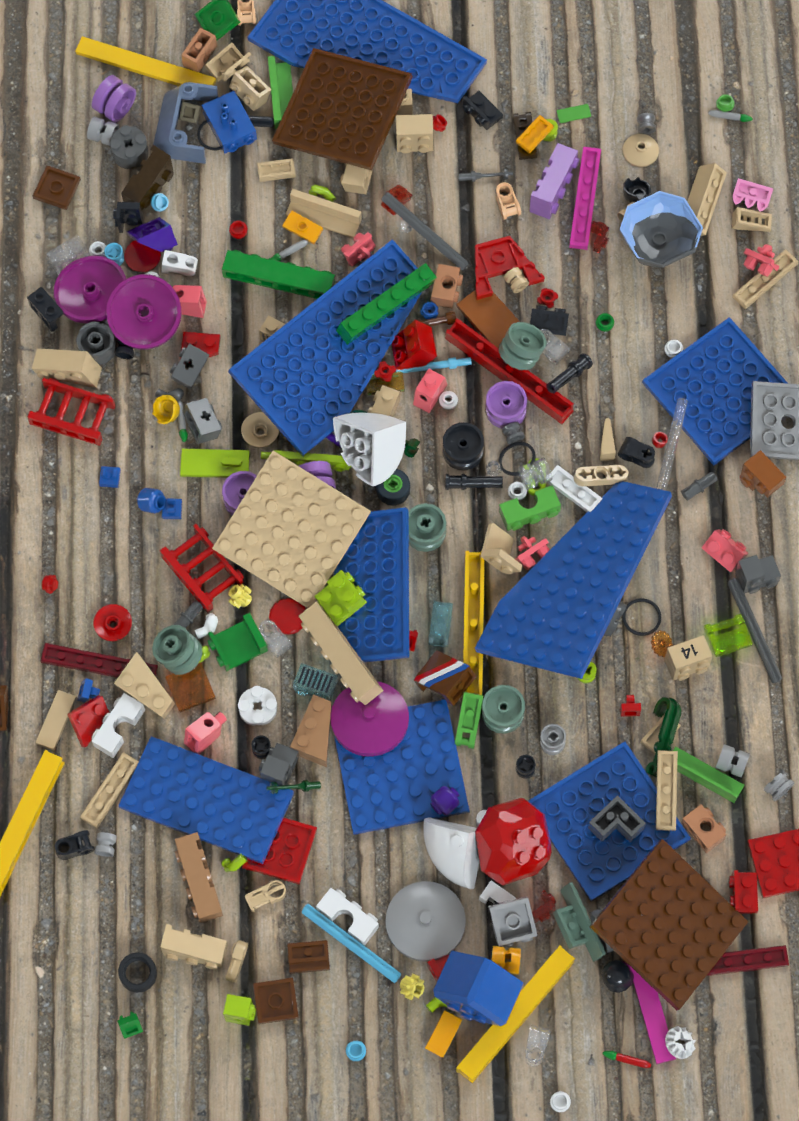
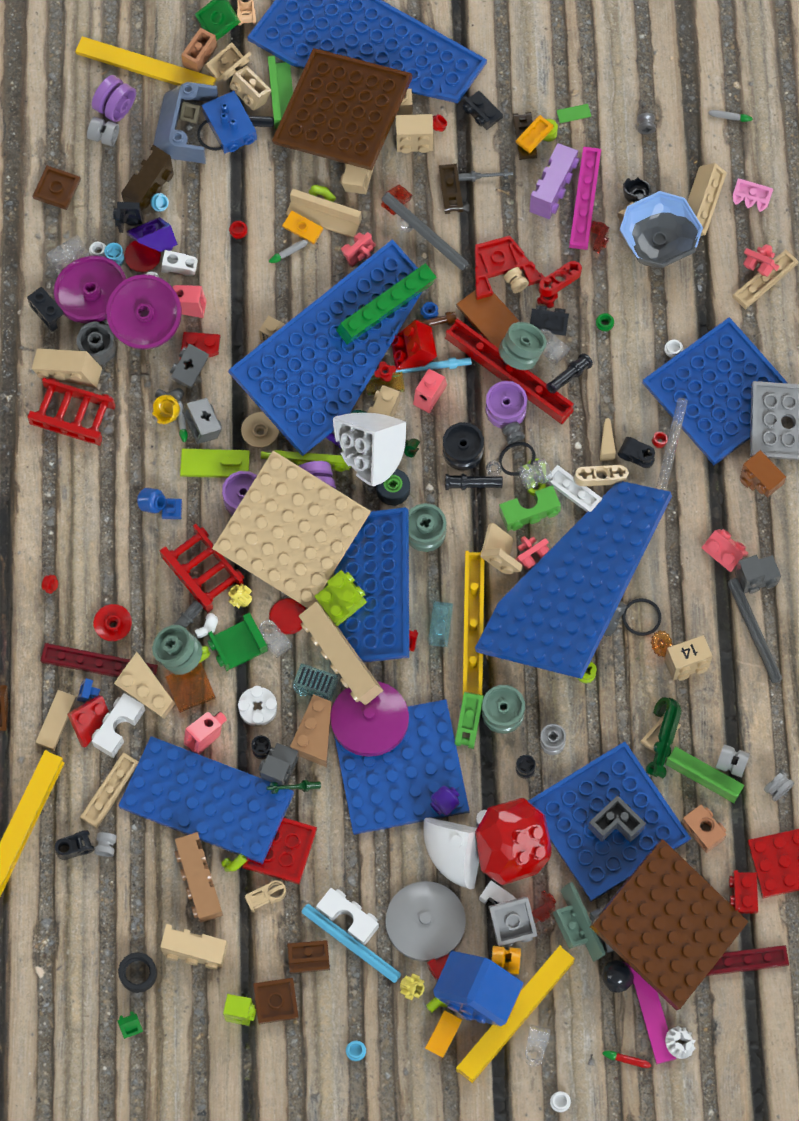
(109, 477): blue tile -> none
(124, 351): black wheel -> none
(129, 147): dark grey brick -> none
(237, 960): tan piece -> none
(276, 170): tan plate -> none
(276, 274): green brick -> none
(445, 677): reddish brown panel -> none
(446, 276): nougat brick -> none
(448, 405): white plate -> none
(450, 188): none -> dark brown plate
(507, 204): light nougat piece -> none
(514, 486): white plate -> none
(556, 286): none -> red beam
(630, 708): red tile -> none
(640, 157): tan dish -> none
(666, 790): tan tile -> none
(699, 486): dark grey axle -> none
(725, 103): bright green plate -> none
(731, 640): clear neon green plate -> none
(739, 224): tan slope -> none

